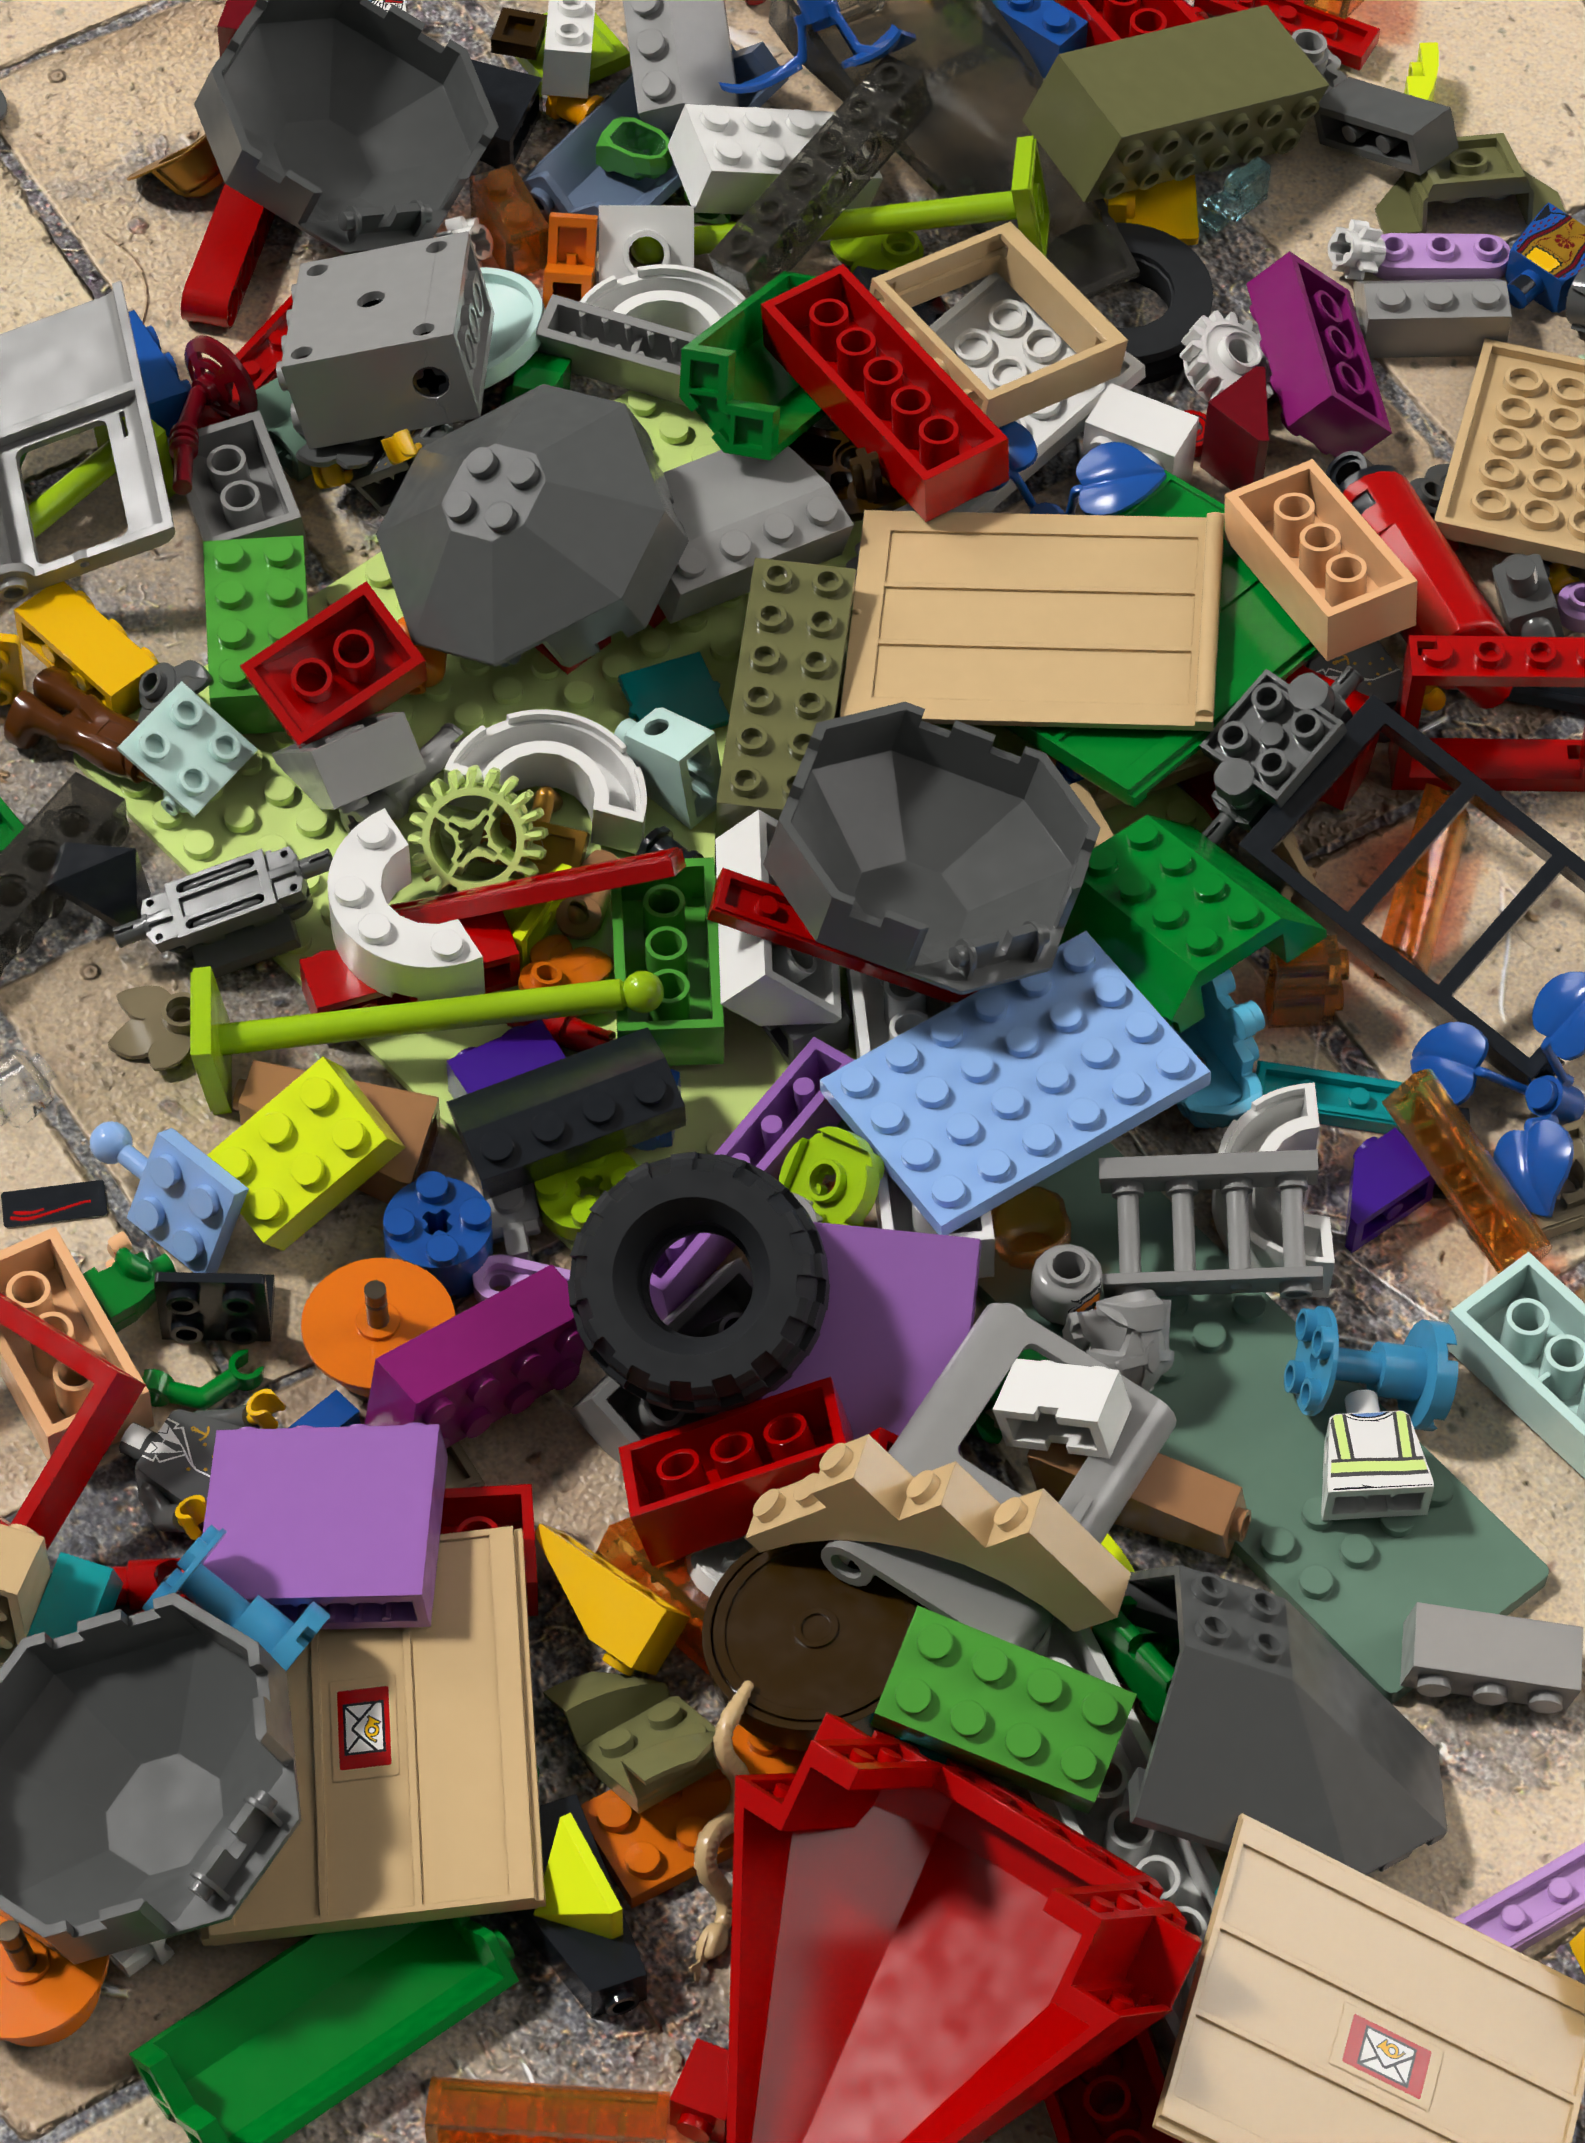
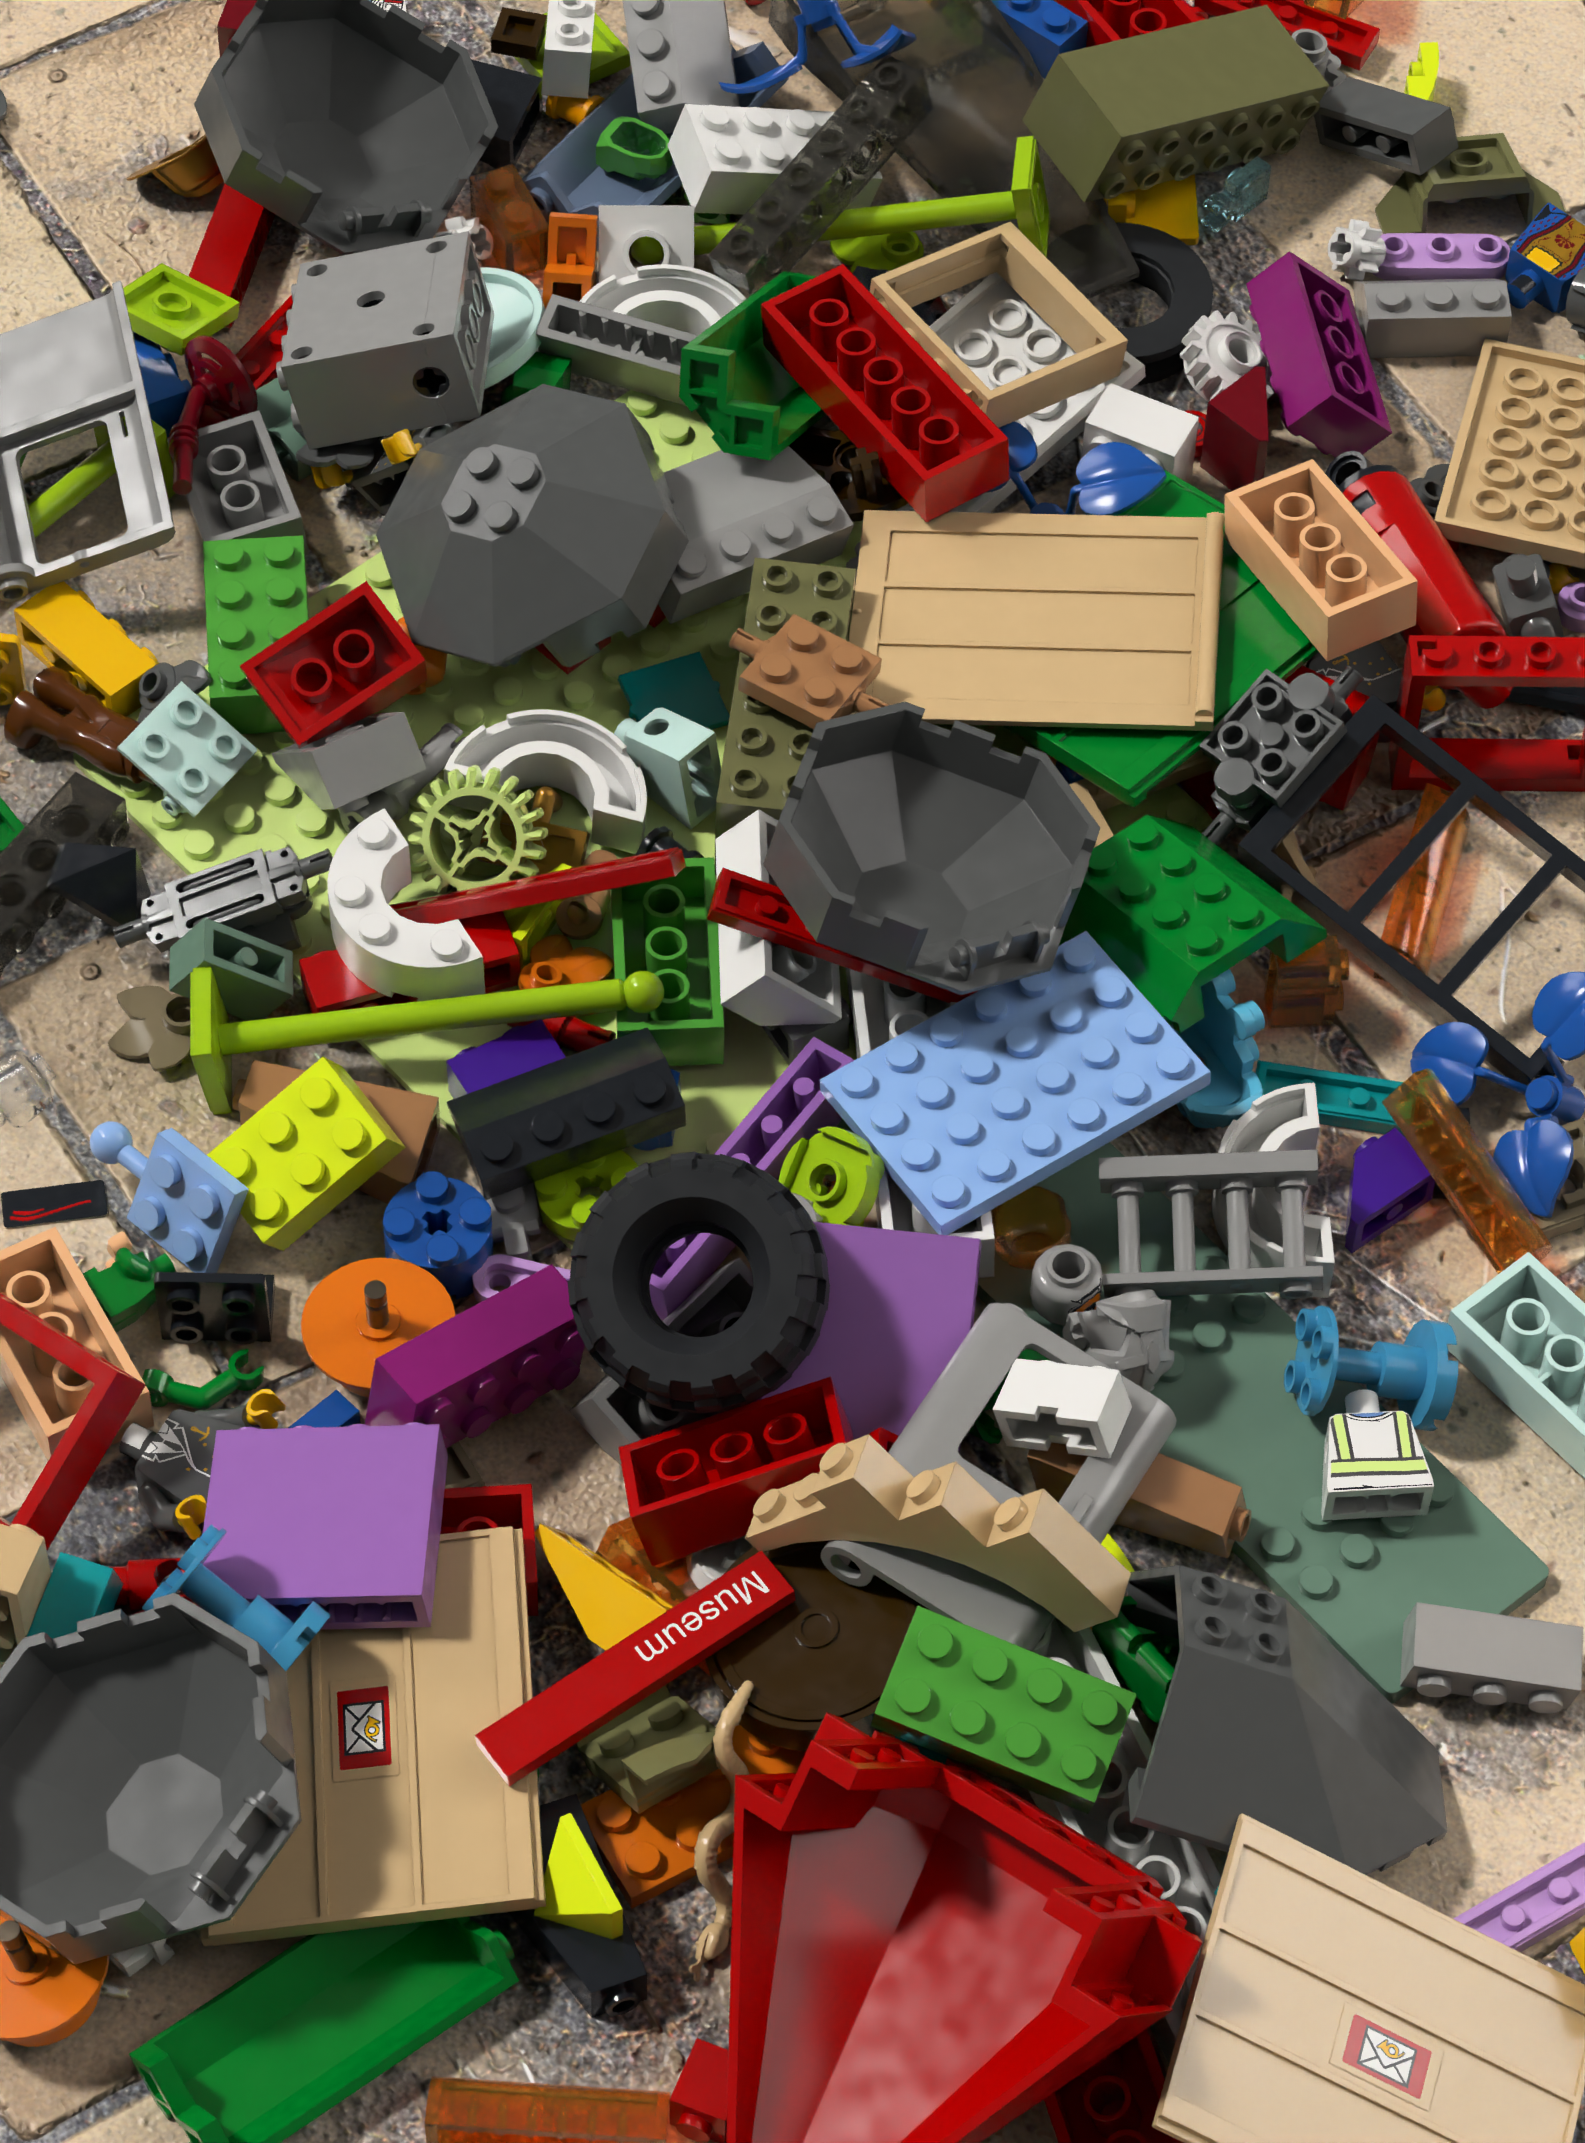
(176, 308): none -> lime plate
(248, 971): none -> sand green brick
(635, 1668): none -> red tile
(807, 672): none -> medium nougat plate

